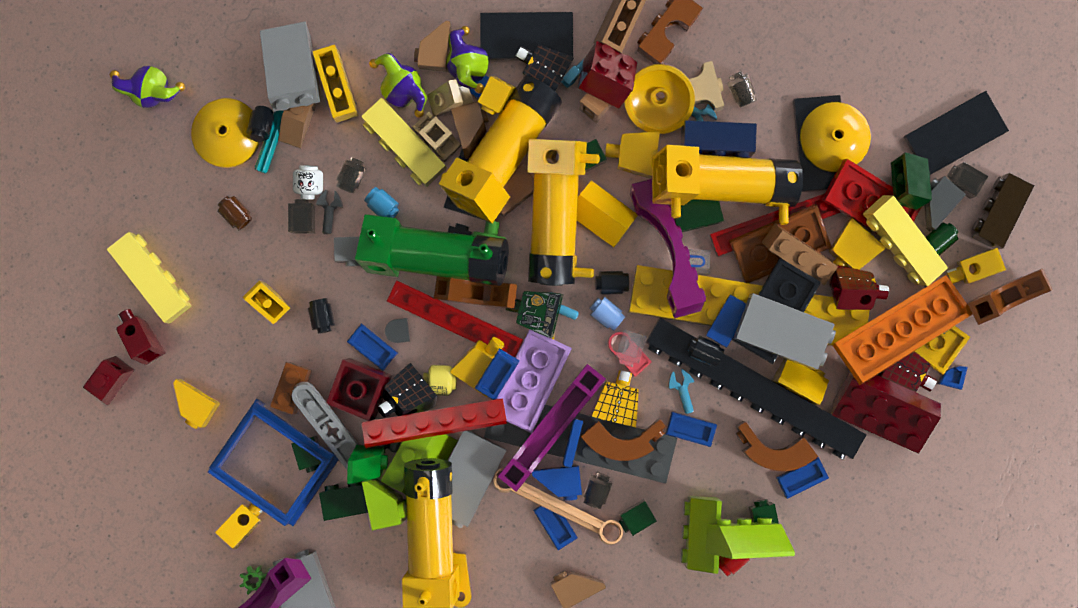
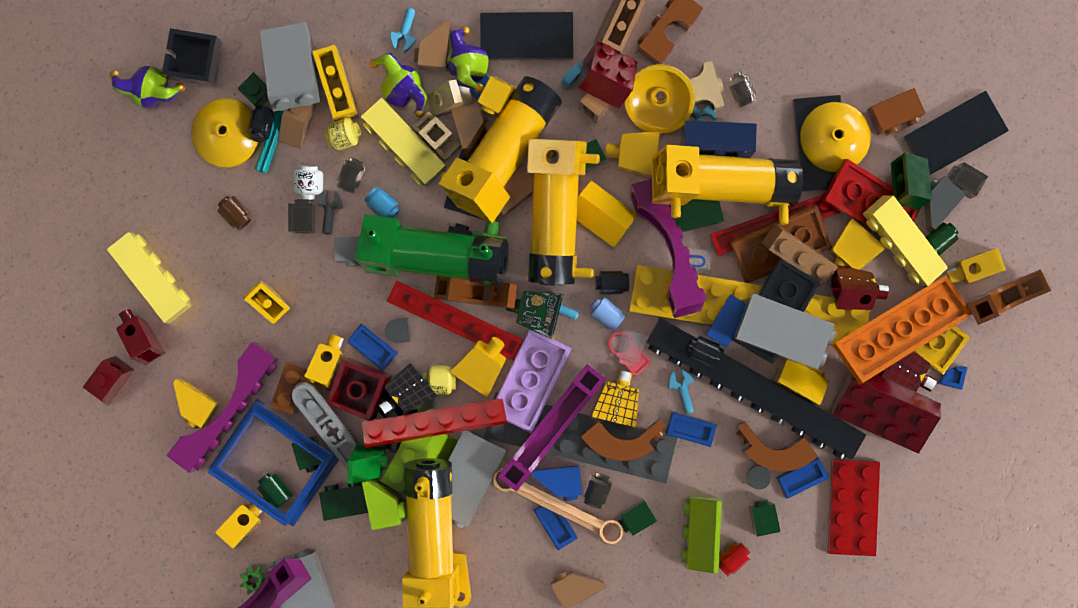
(195, 57): none -> black piece
(252, 368): none -> magenta arch
(254, 90): none -> dark green brick
(273, 490): none -> dark green brick
(321, 315): black brick -> none
(324, 373): none -> yellow torso
(342, 133): none -> light yellow head
(404, 32): none -> medium azure bar
(497, 374): blue tile -> none
(545, 64): black torso -> none
(572, 443): blue tile -> none
(747, 539): lime slope -> none
(758, 477): none -> dark grey tile
(853, 507): none -> red plate
(896, 111): none -> dark orange brick
(1002, 210): dark brown brick -> none

